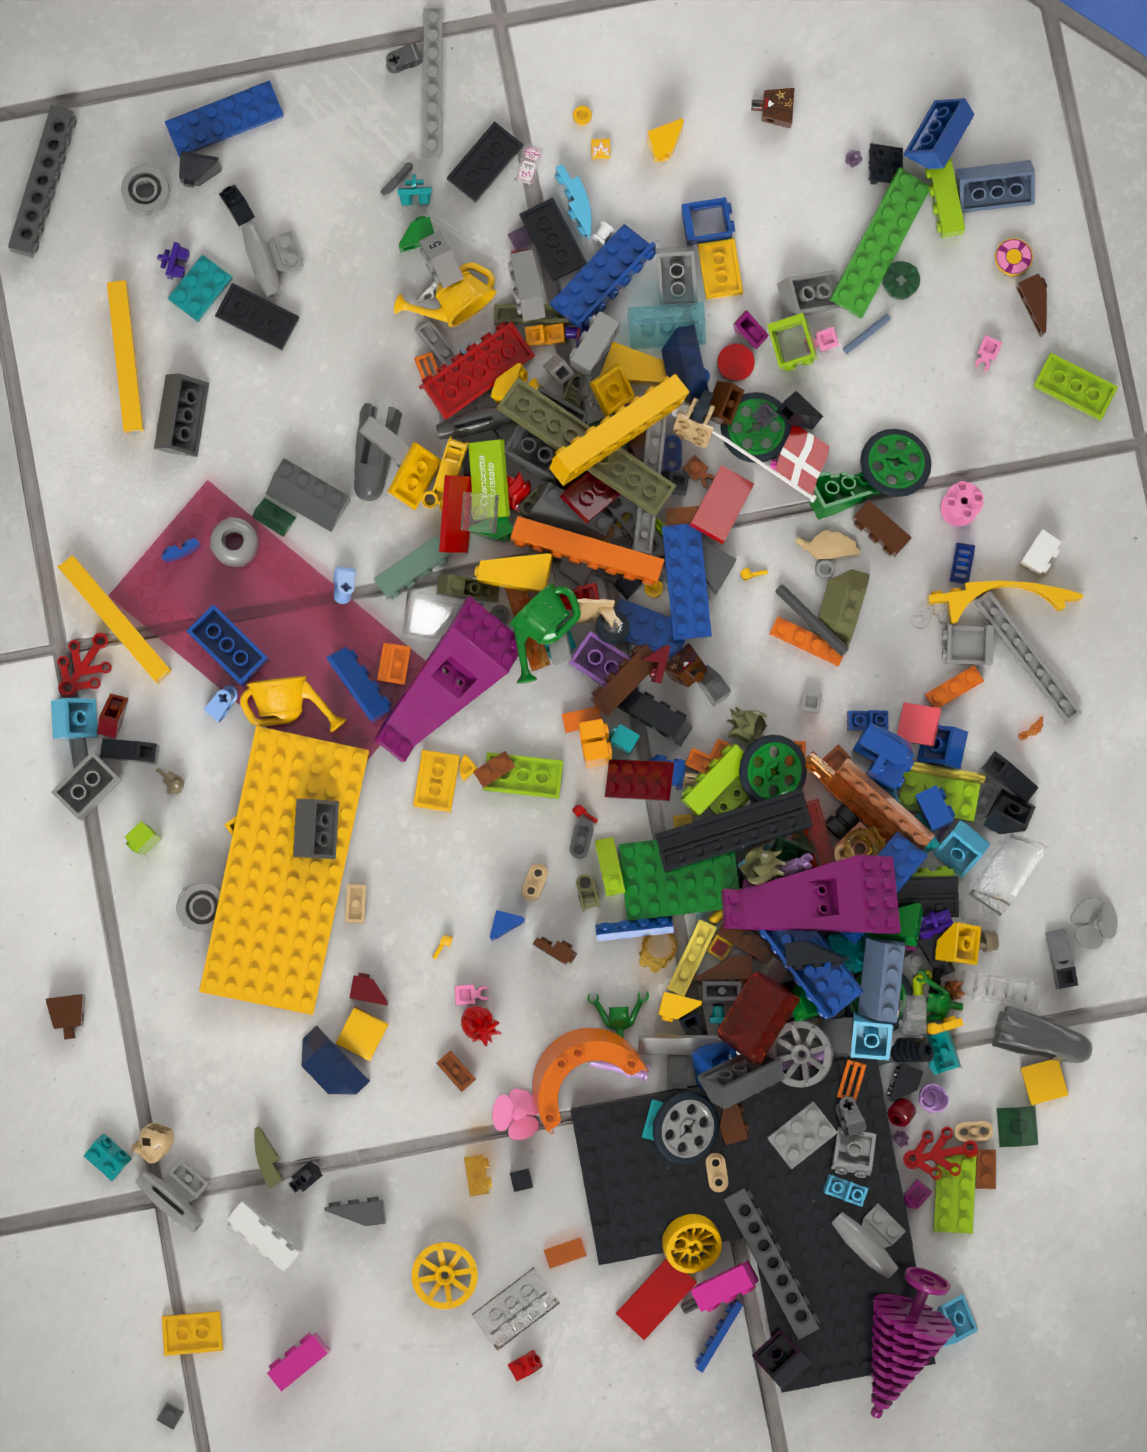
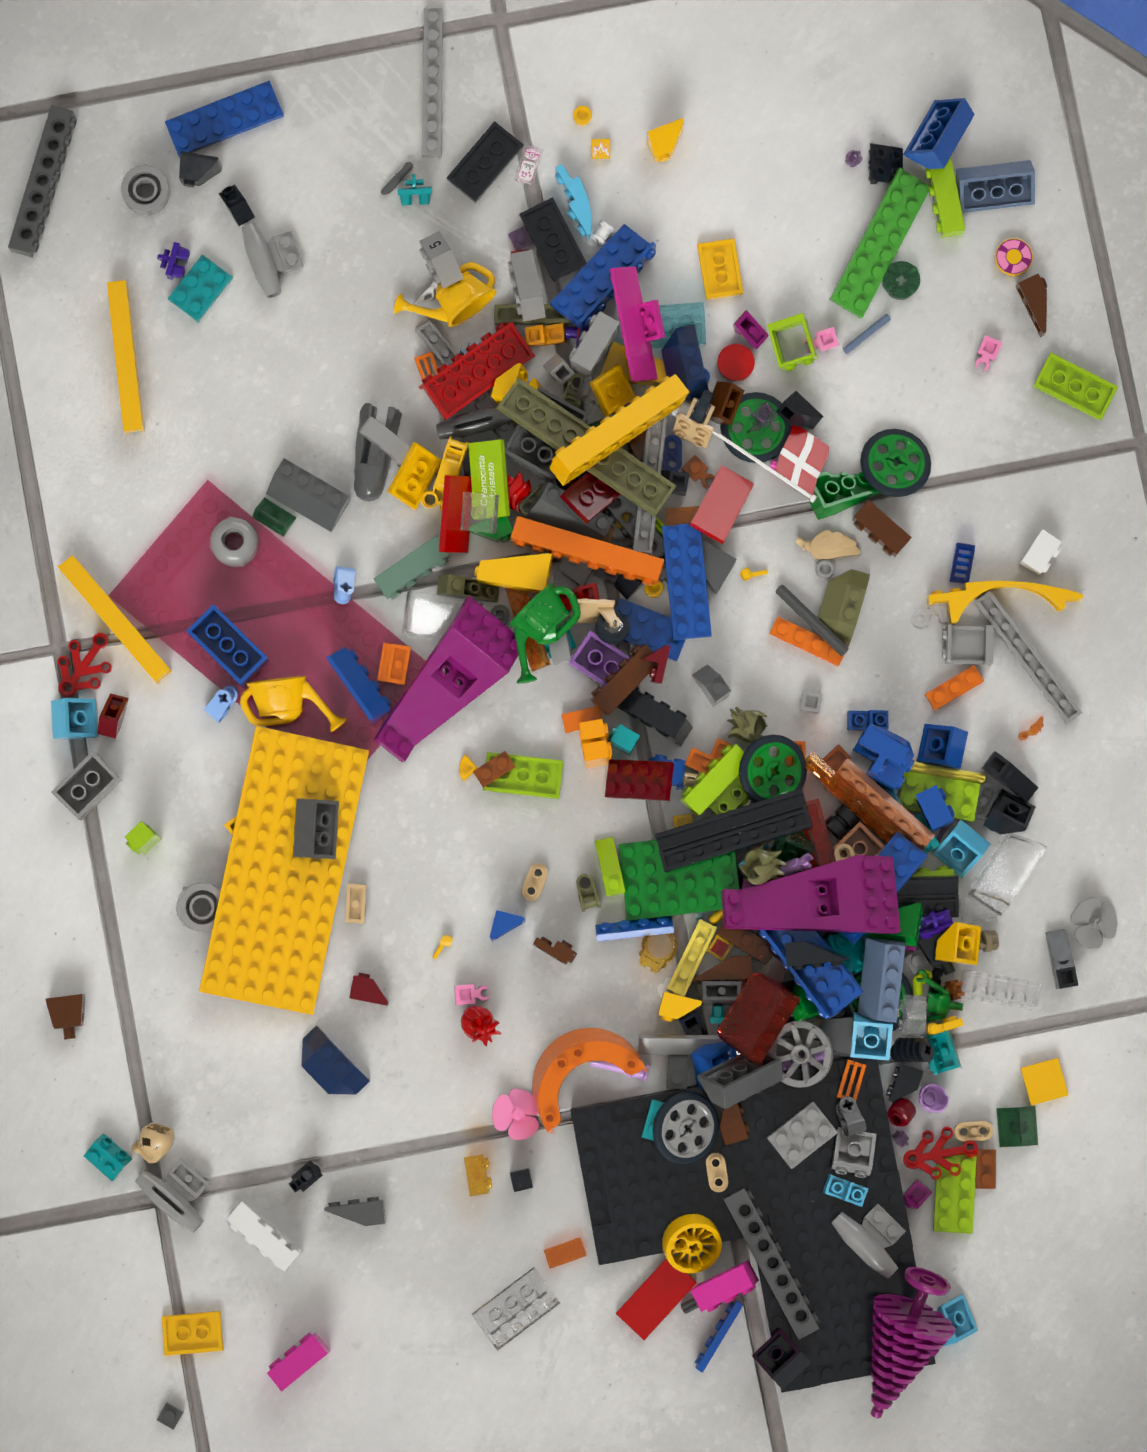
(130, 751): black slope -> none
(173, 781): dark tan piece -> none
(174, 553): blue slope -> none
(181, 415): dark grey slope -> none
(257, 316): black plate -> none
(266, 1157): olive slope -> none
(362, 1033): yellow slope -> none
(405, 58): dark grey piece -> none
(416, 231): green slope -> none
(416, 1280): yellow wheel -> none
(436, 781): yellow tile -> none
(456, 1071): dark orange plate -> none
(525, 1365): red bracket -> none
(579, 810): red hand -> none
(580, 839): dark grey plate -> none
(619, 1016): green piece -> none
(638, 322): none -> dark pink bracket
(677, 275): light grey slope -> none
(686, 210): blue window -> none
(686, 667): reddish brown torso -> none
(776, 106): reddish brown torso -> none
(808, 293): light grey slope -> none
(870, 837): clear yellow piece -> none
(919, 723): coral tile -> none
(961, 504): bright pink piece -> none
(1035, 1036): dark grey piece -> none

